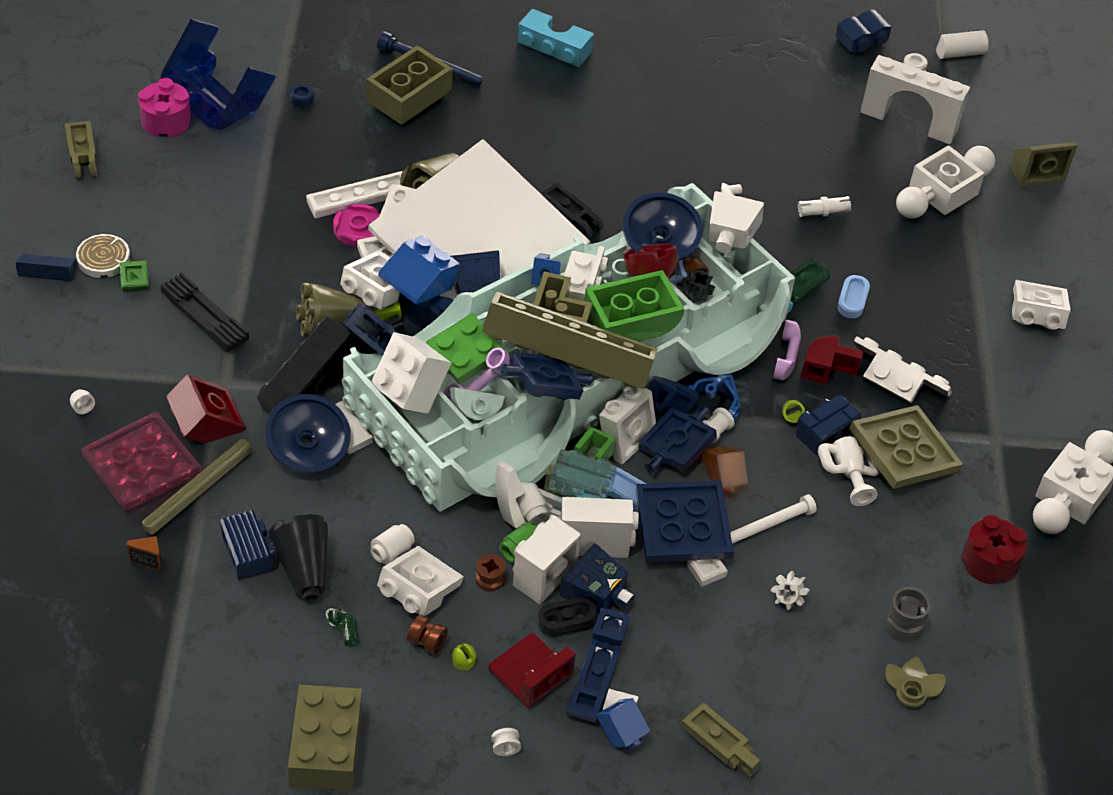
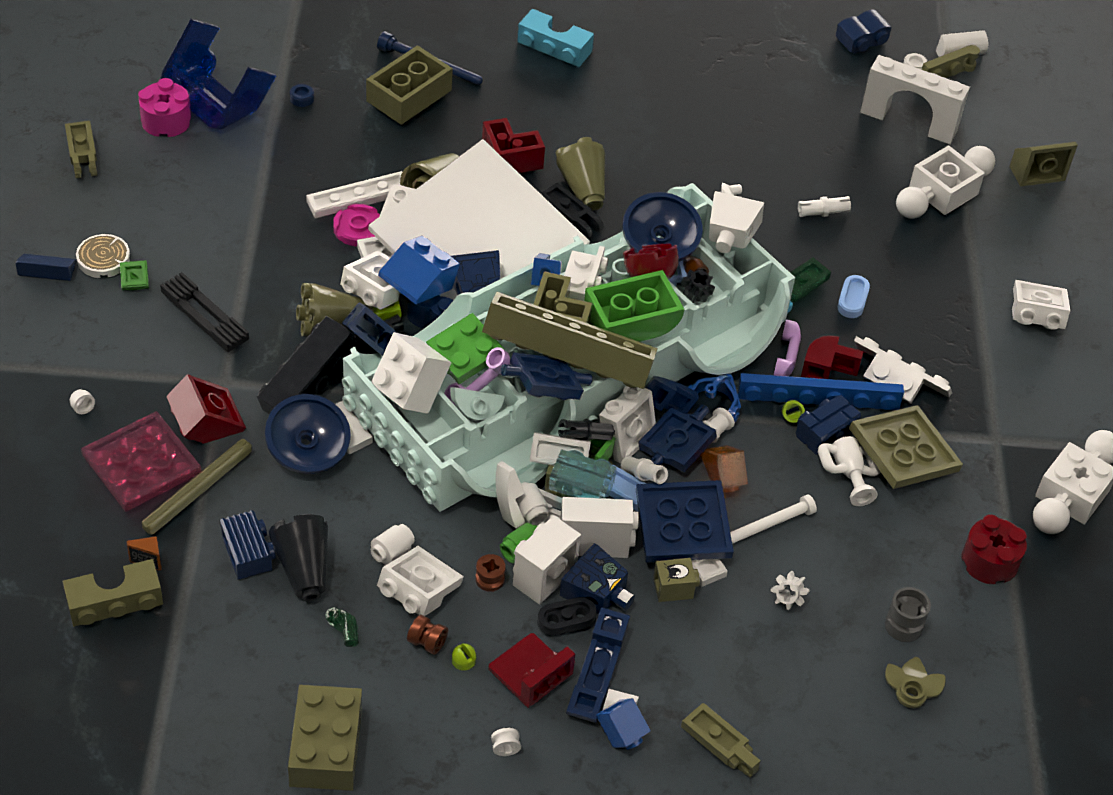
(91, 603): none -> olive arch
(521, 150): none -> dark red brick
(547, 447): none -> white tile
(584, 170): none -> olive cone
(586, 430): none -> black axle
(644, 469): none -> white pin
(675, 579): none -> olive brick
(815, 390): none -> blue plate
(953, 62): none -> olive plate

